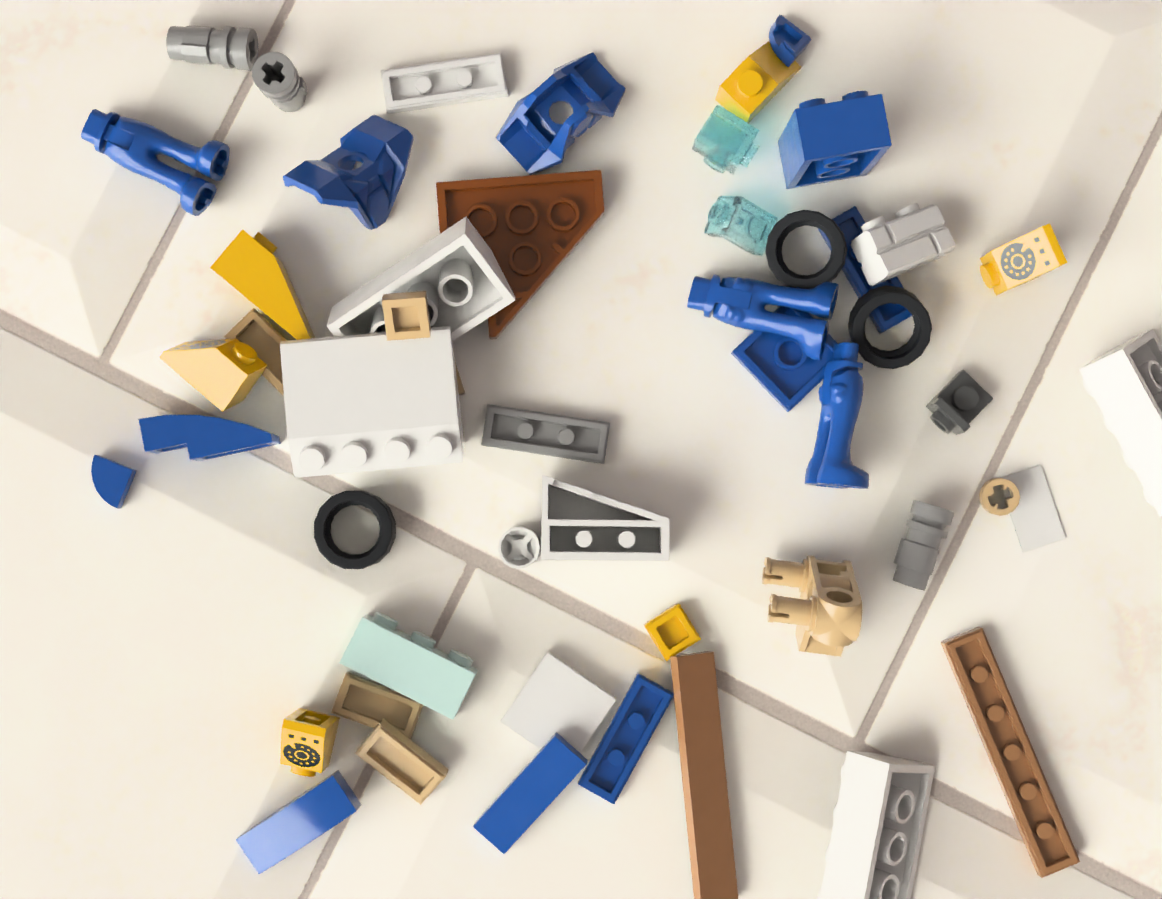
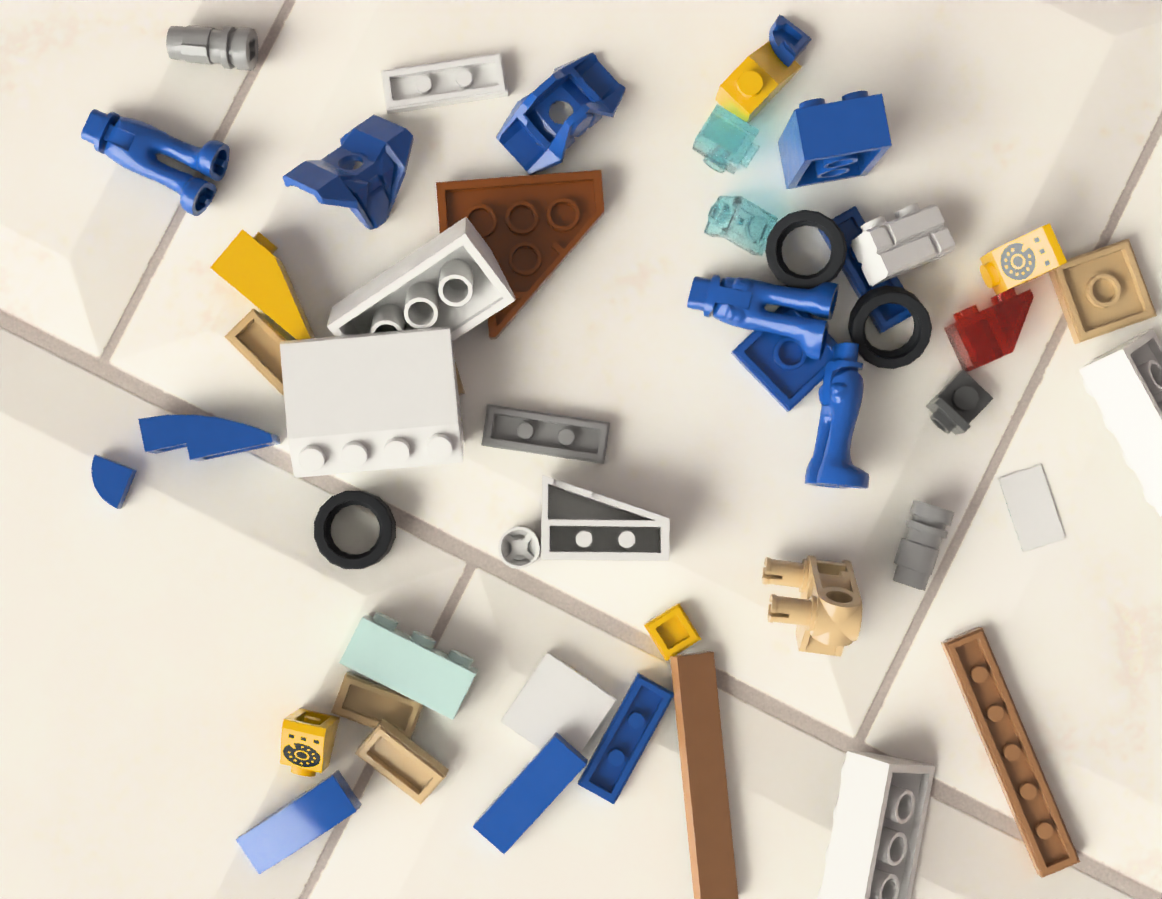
(217, 369): yellow slope -> none
(279, 81): light grey axle -> none
(406, 315): tan plate -> none
(991, 332): none -> clear red slope
(1010, 502): tan bush -> none
(1102, 291): none -> tan tile

